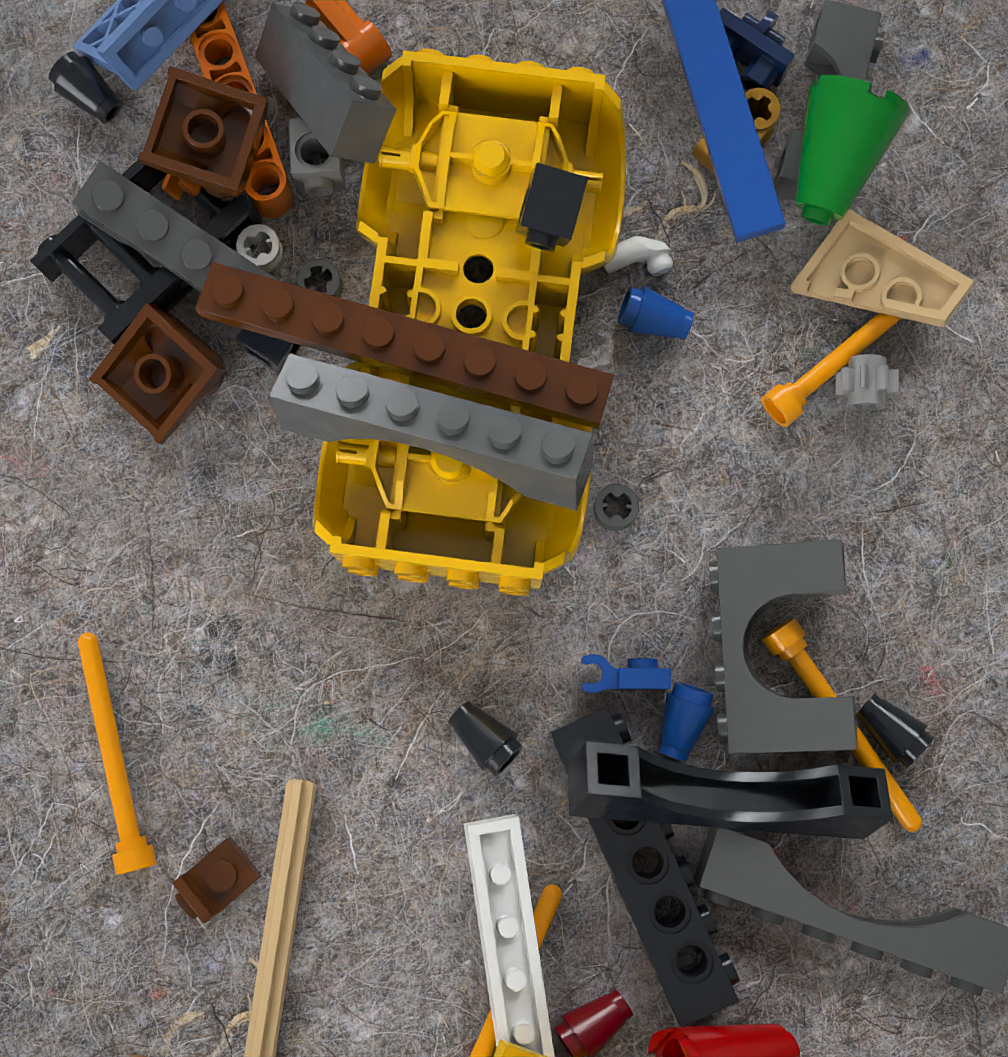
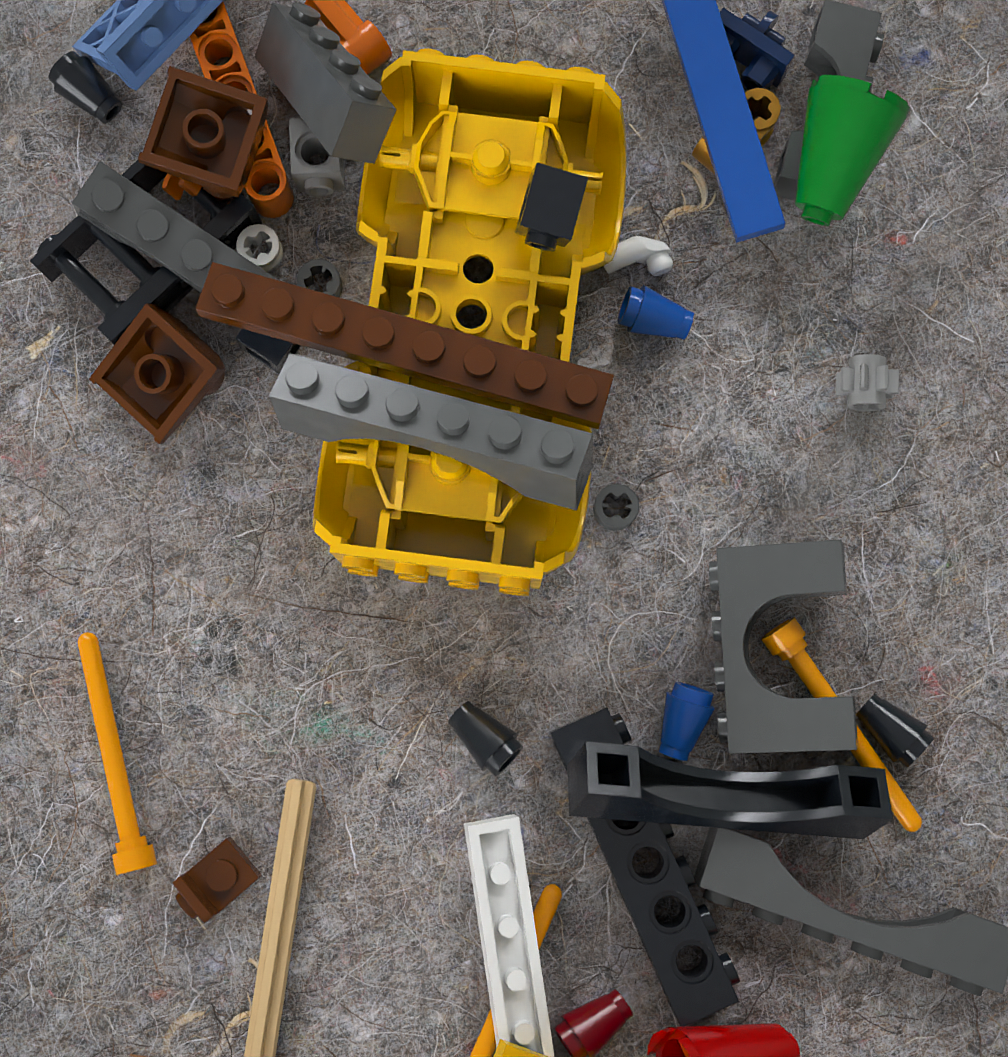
(639, 675): blue plate -> none
(786, 401): light orange piece -> none
(882, 274): tan wing -> none

